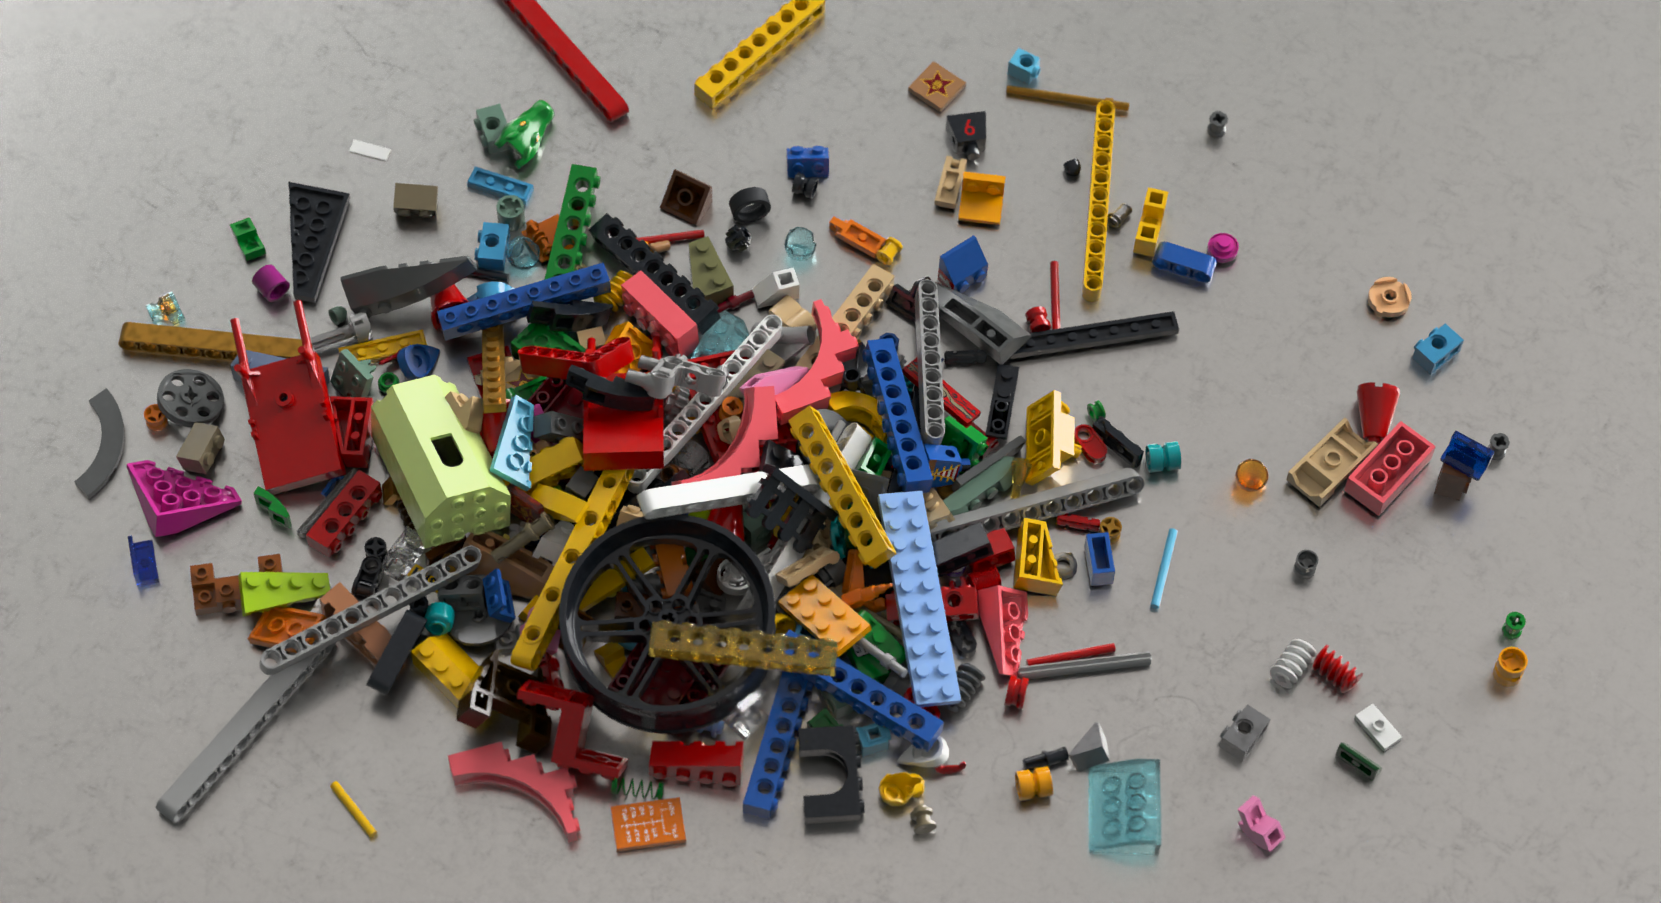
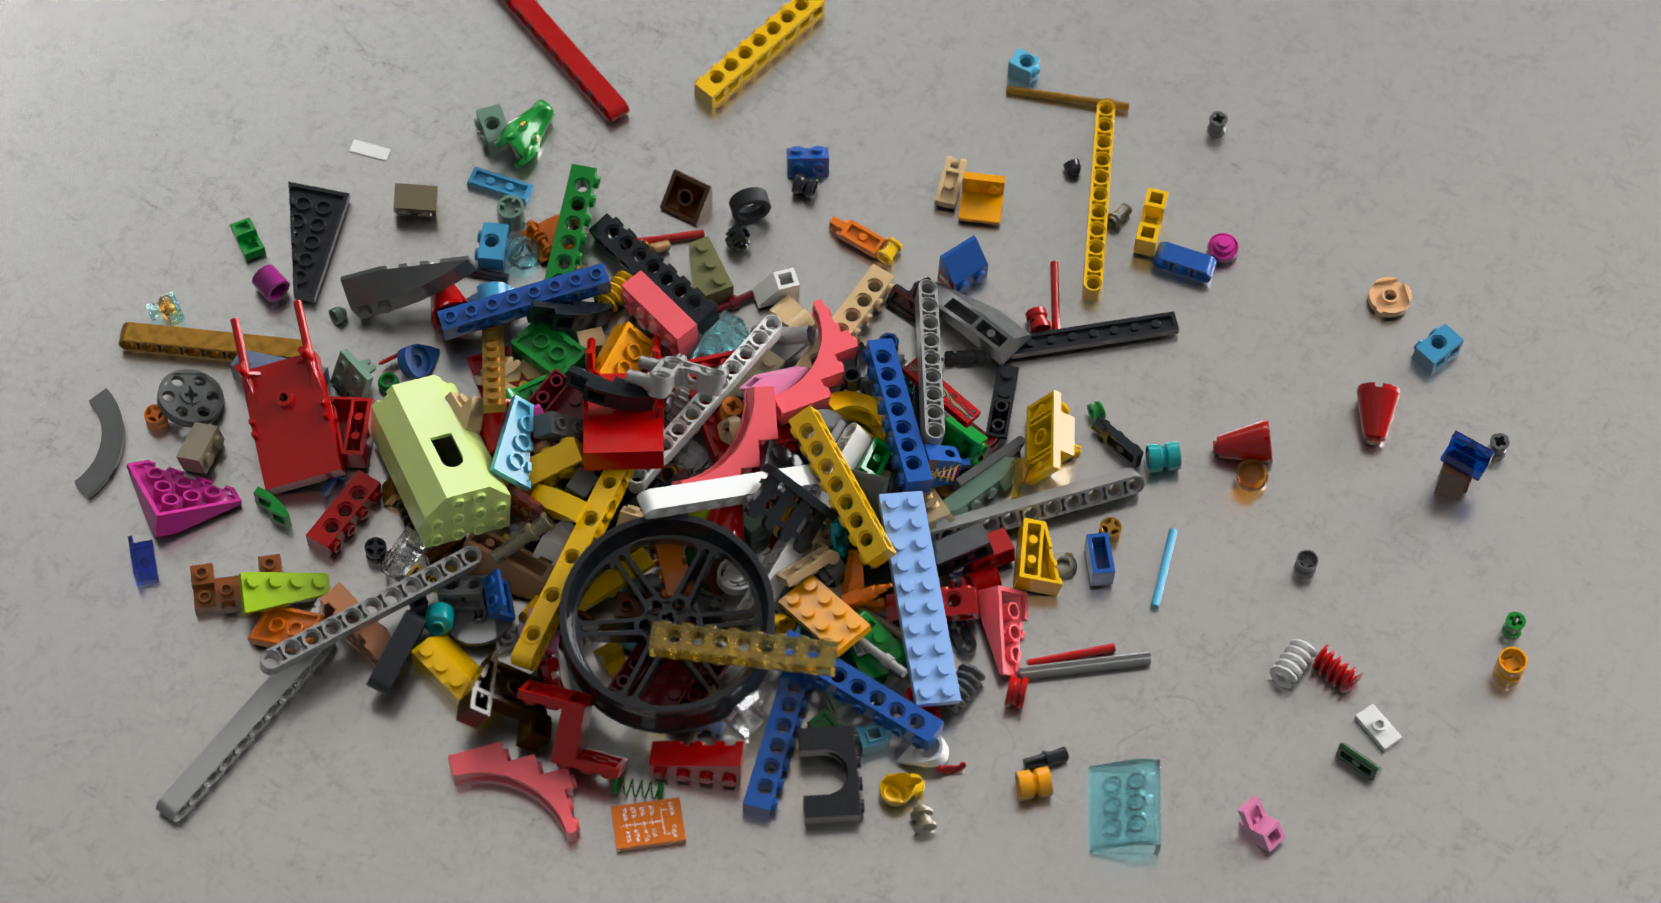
(303, 530): light grey axle -> none
(353, 809): yellow bar -> none
(358, 327): light grey piece -> none
(366, 581): black piece -> none
(382, 348): yellow tile -> none
(556, 362): red beam -> none
(800, 244): clear light blue hair -> none
(937, 86): medium nougat tile -> none
(967, 133): black torso -> none
(1078, 522): red axle -> none
(1090, 749): flat silver slope -> none
(1093, 447): red piece -> none
(1241, 744): flat silver brick -> none
(1246, 443): none -> red cone
(1330, 463): tan piece -> none
(1389, 468): coral brick -> none

